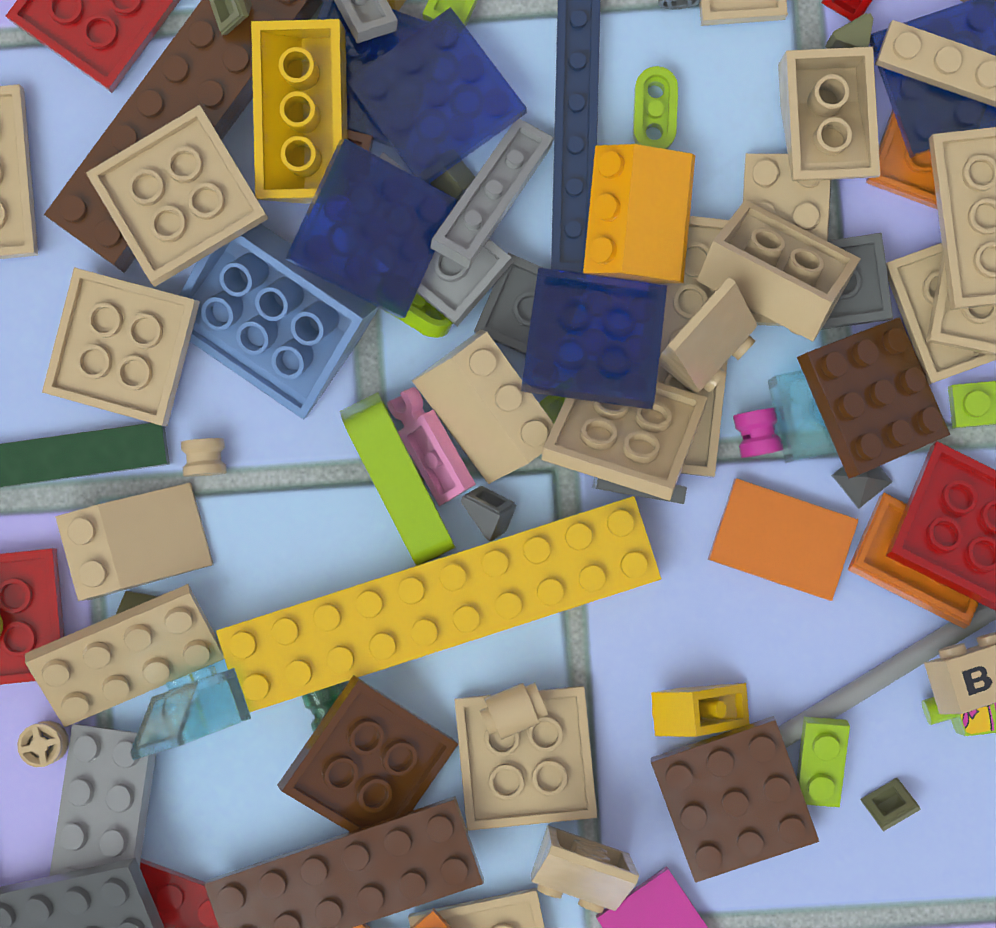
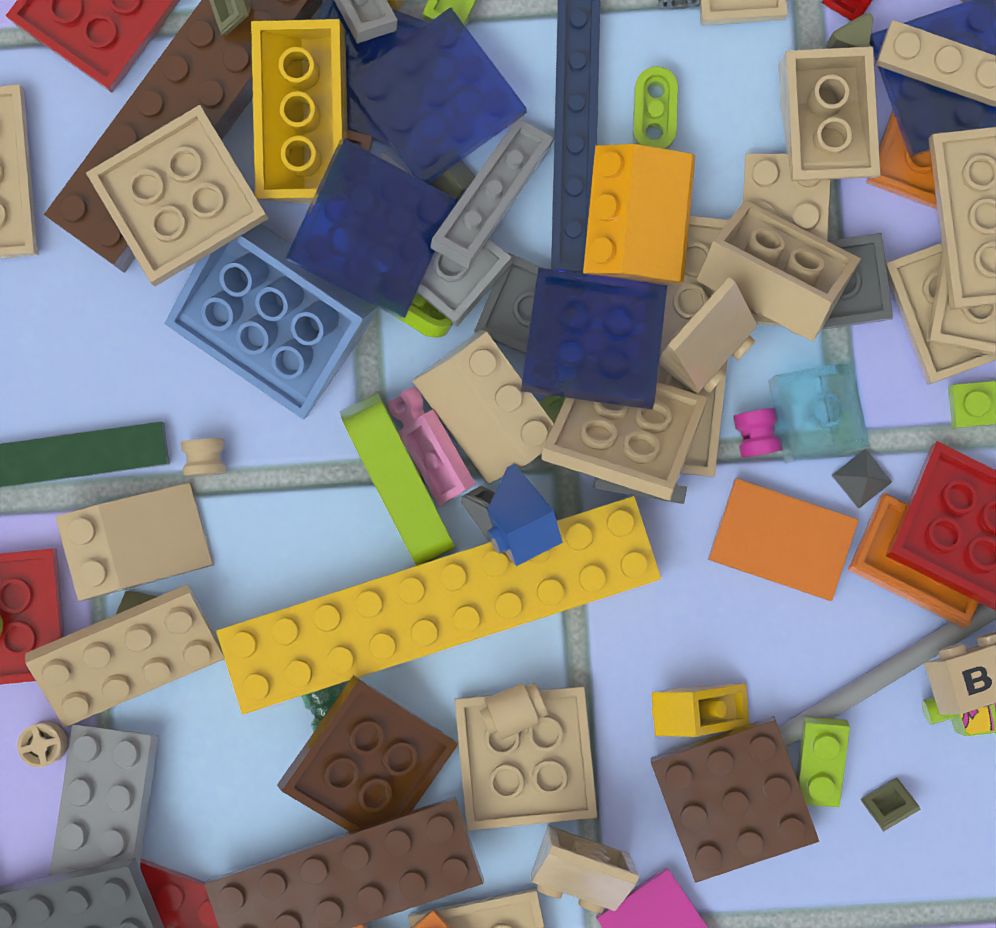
(120, 347): tan plate -> none
(190, 710): clear light blue slope -> none
(521, 519): none -> blue slope
(873, 397): reddish brown plate -> none

